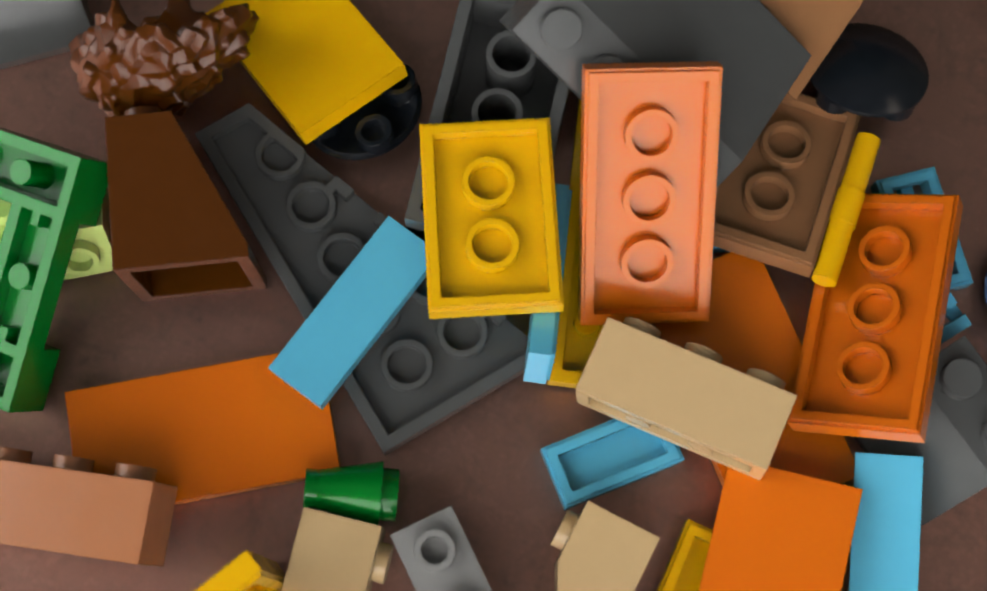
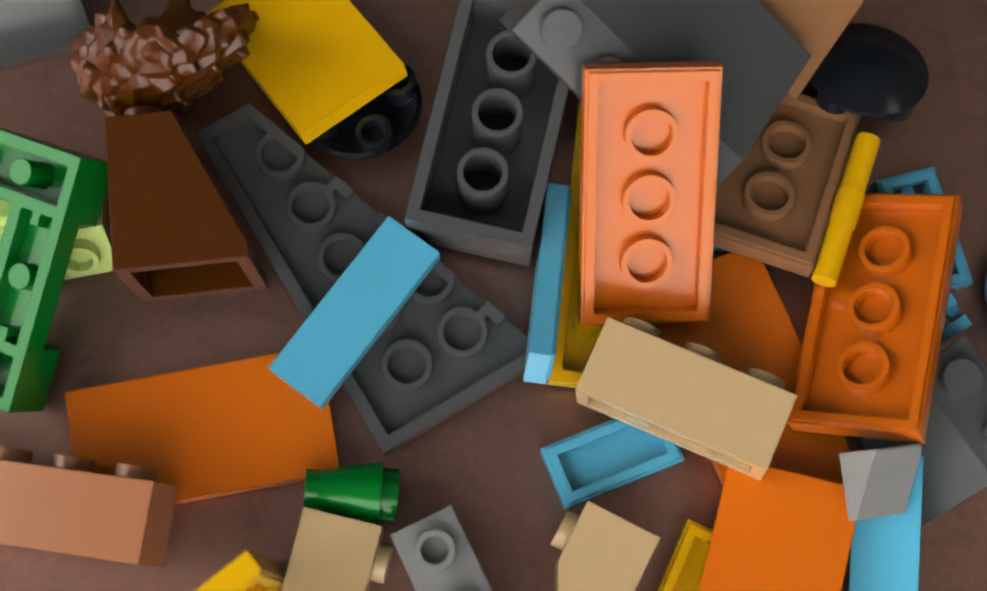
(490, 218): yellow tile -> none
(879, 480): none -> light grey slope

